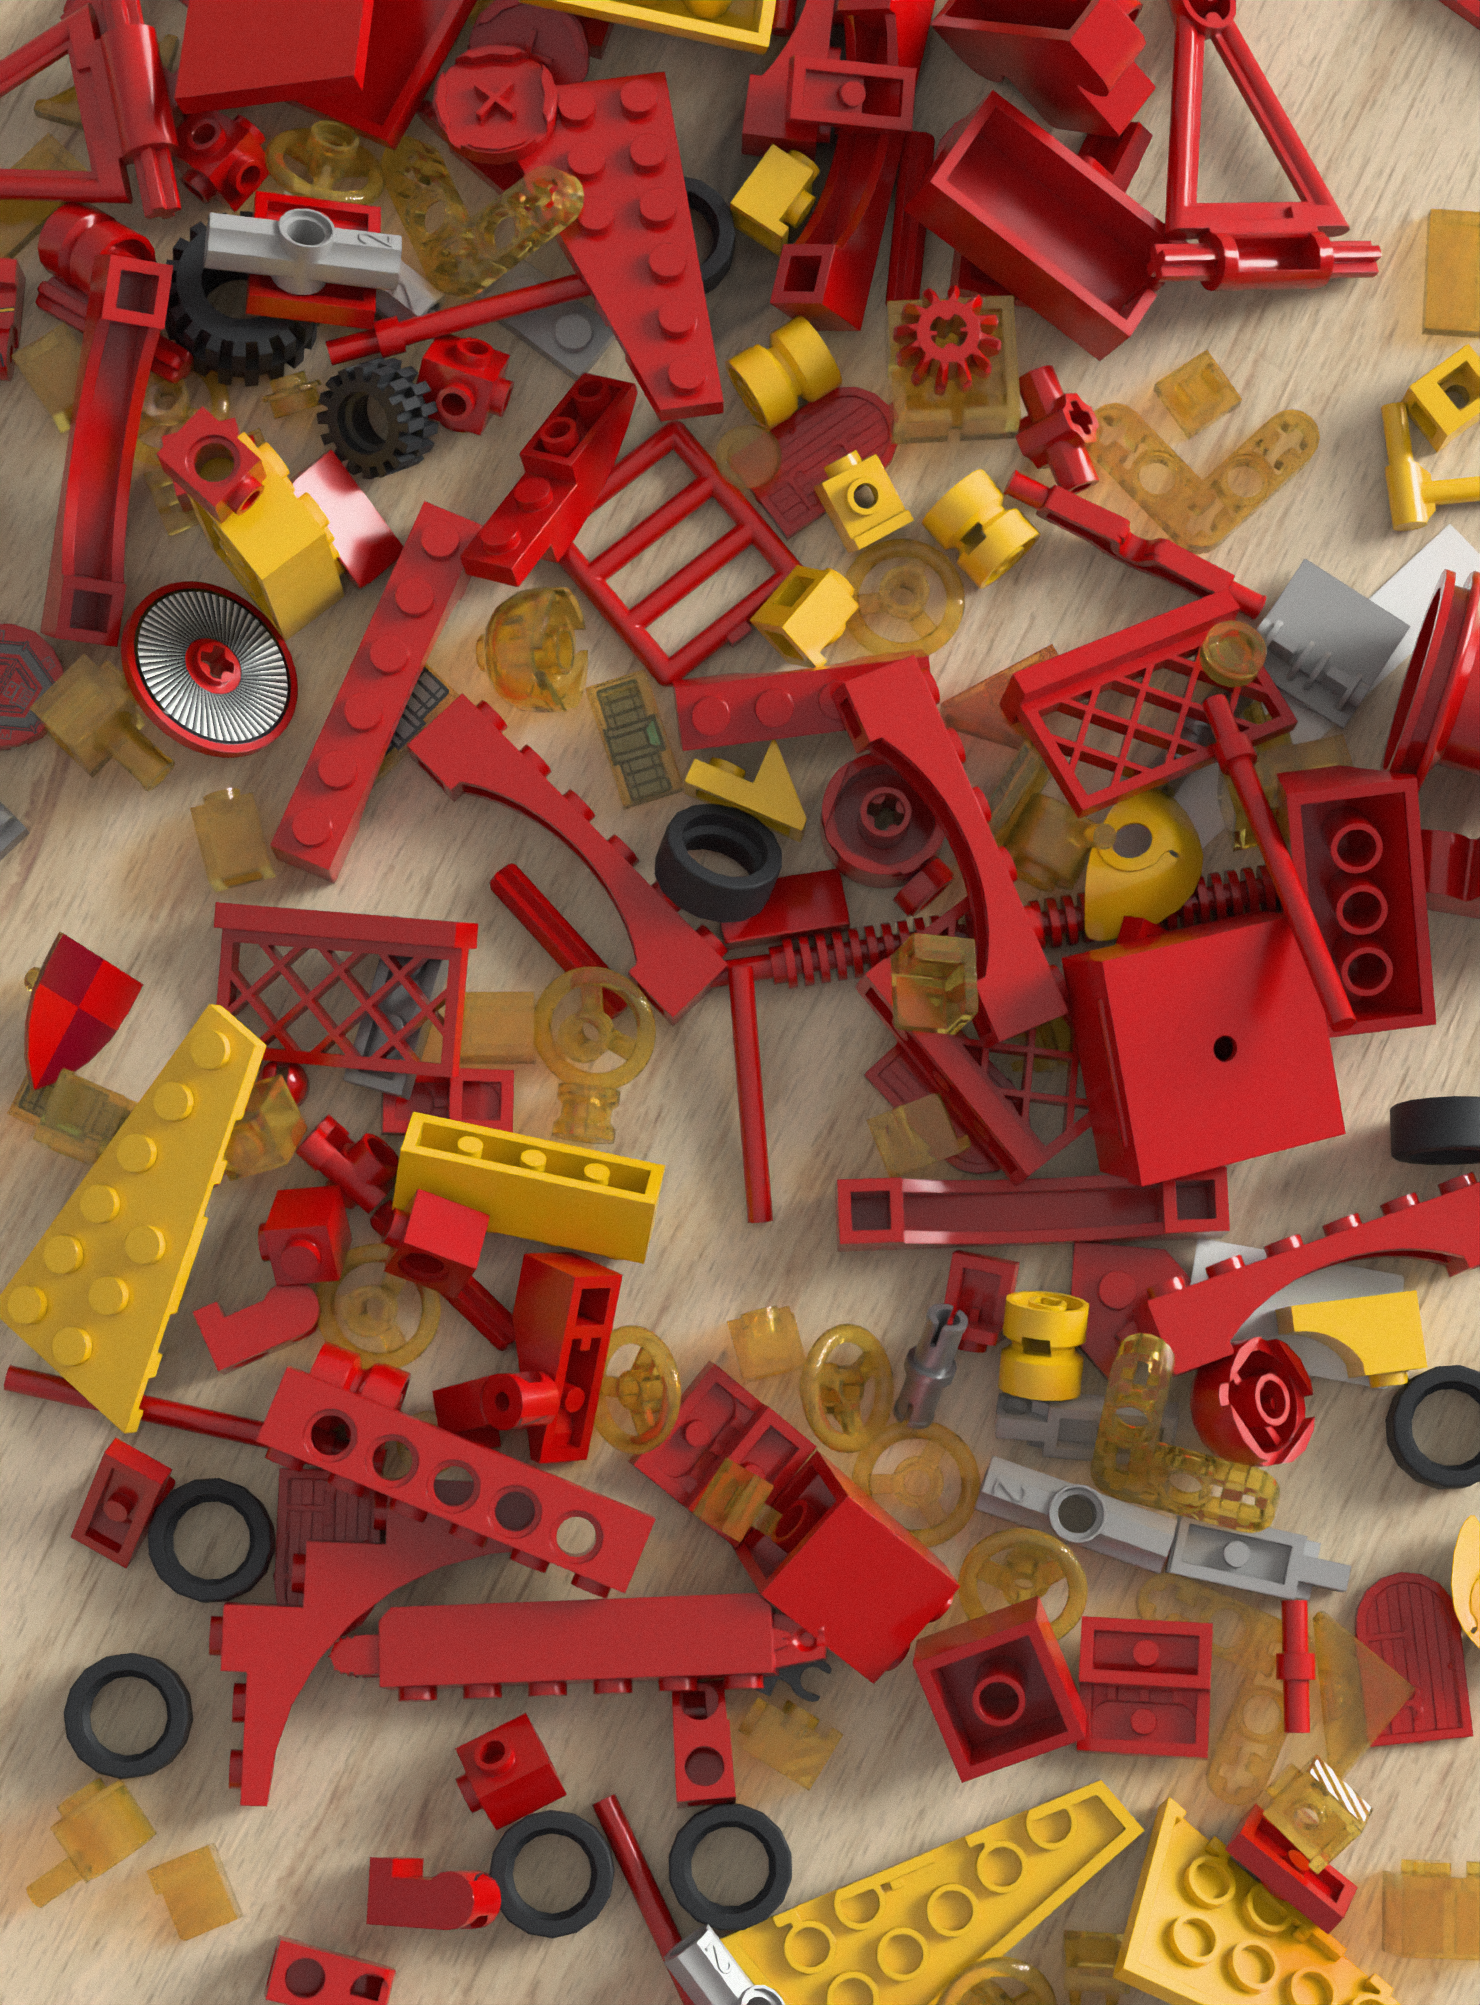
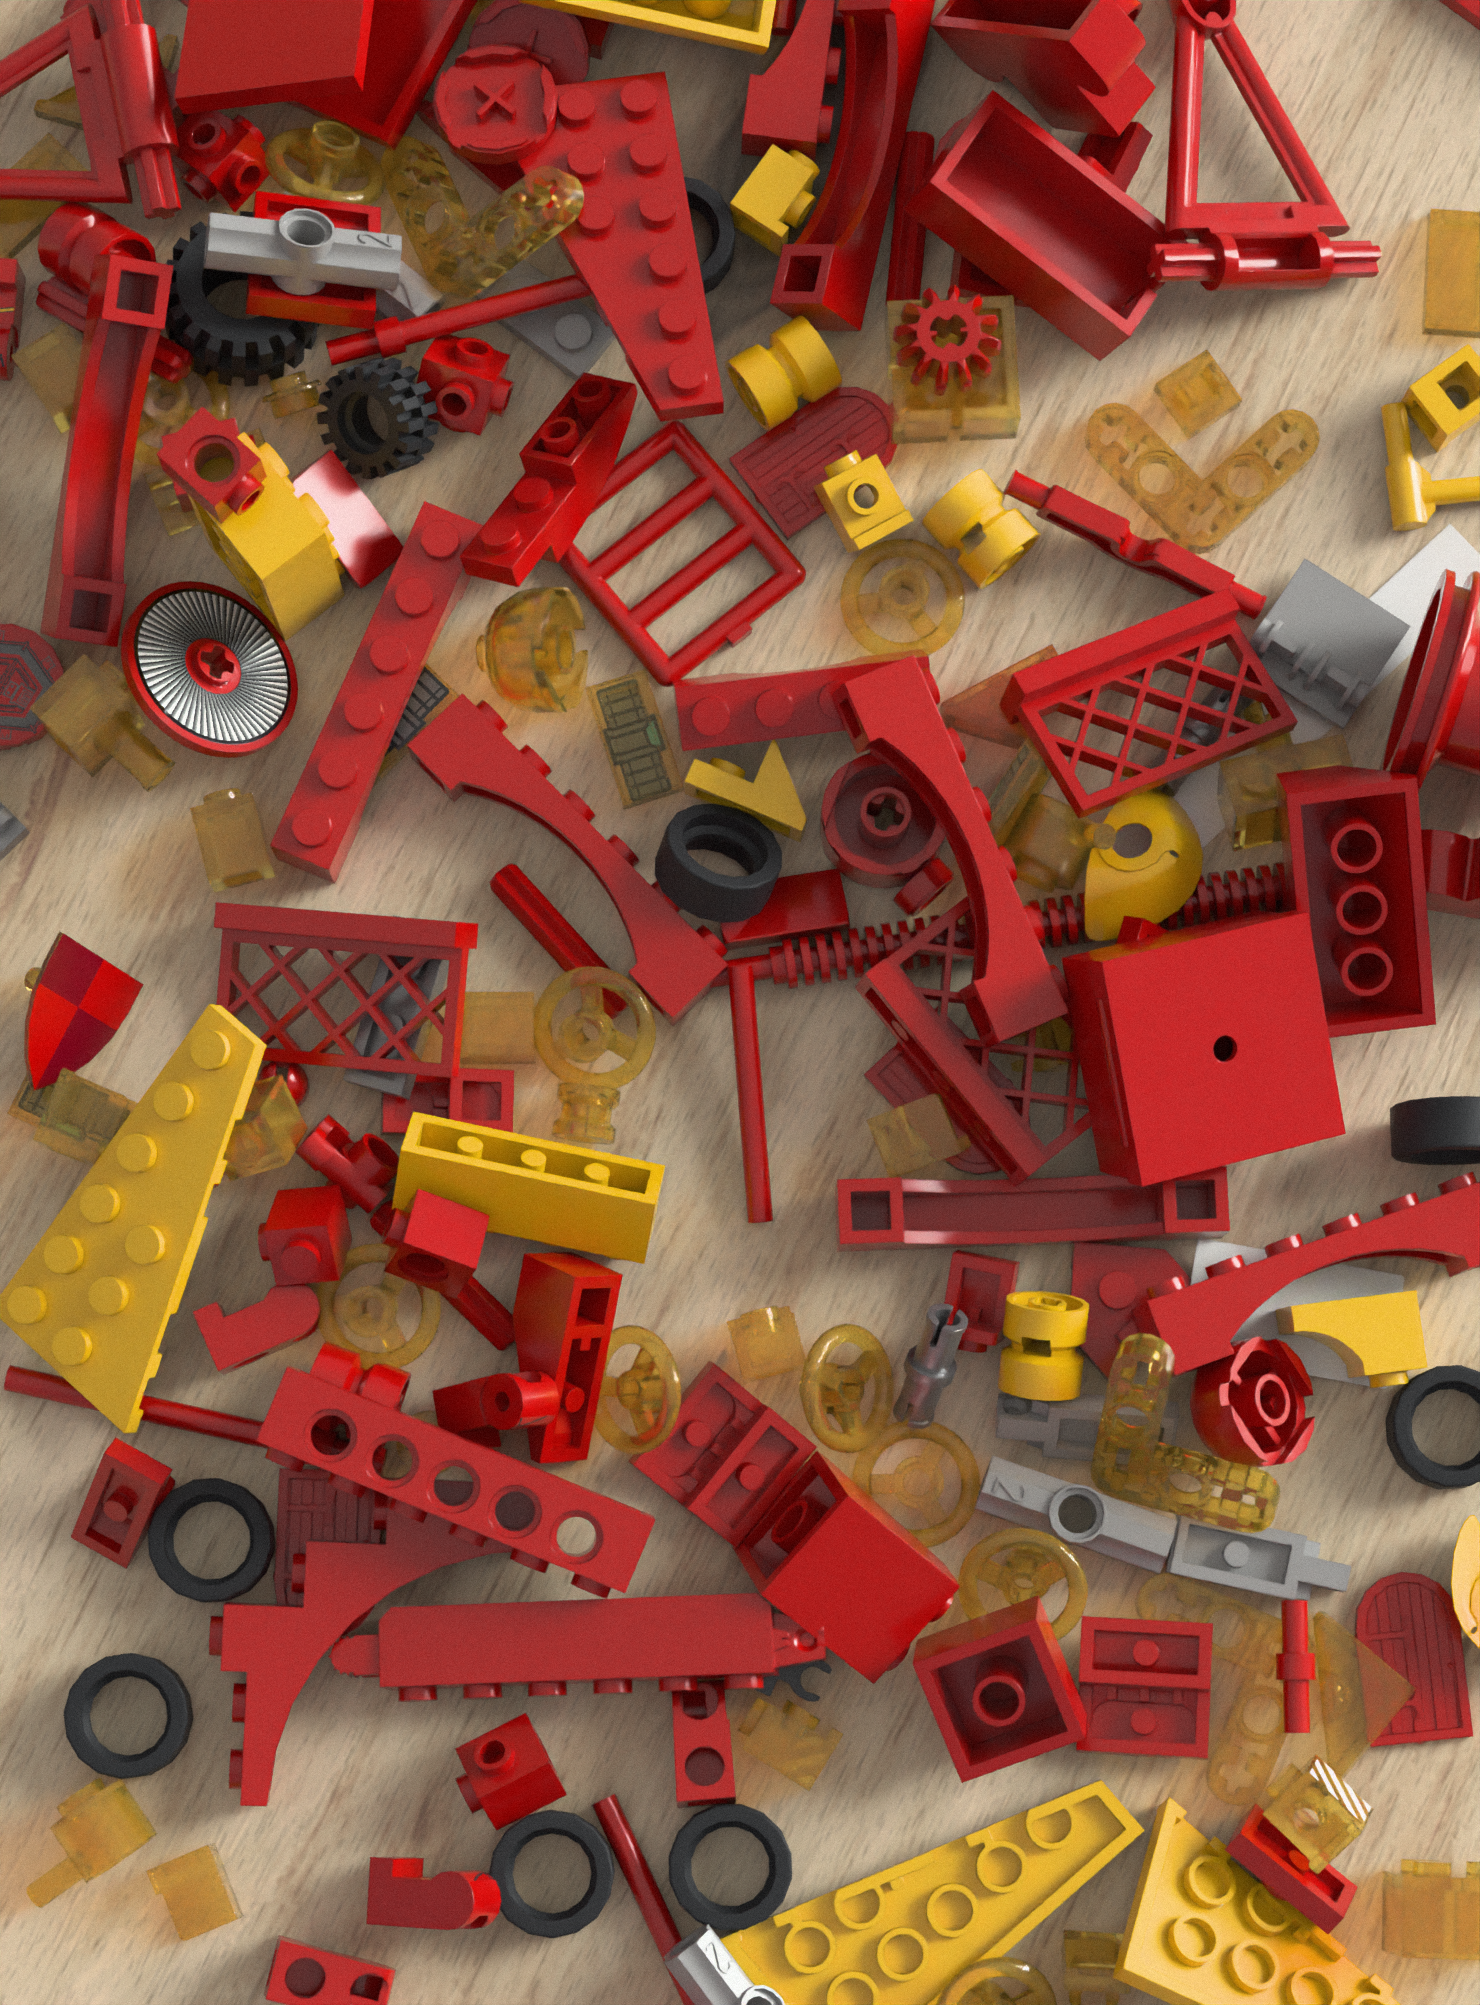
(737, 1502): clear yellow tile -> none
(748, 456): clear yellow tile -> none
(806, 614): yellow brick -> none
(850, 95): red slope -> none
(934, 983): clear yellow panel -> none
(1057, 430): red axle -> none
(1233, 653): clear yellow tile -> none
(1237, 759): red bar -> none

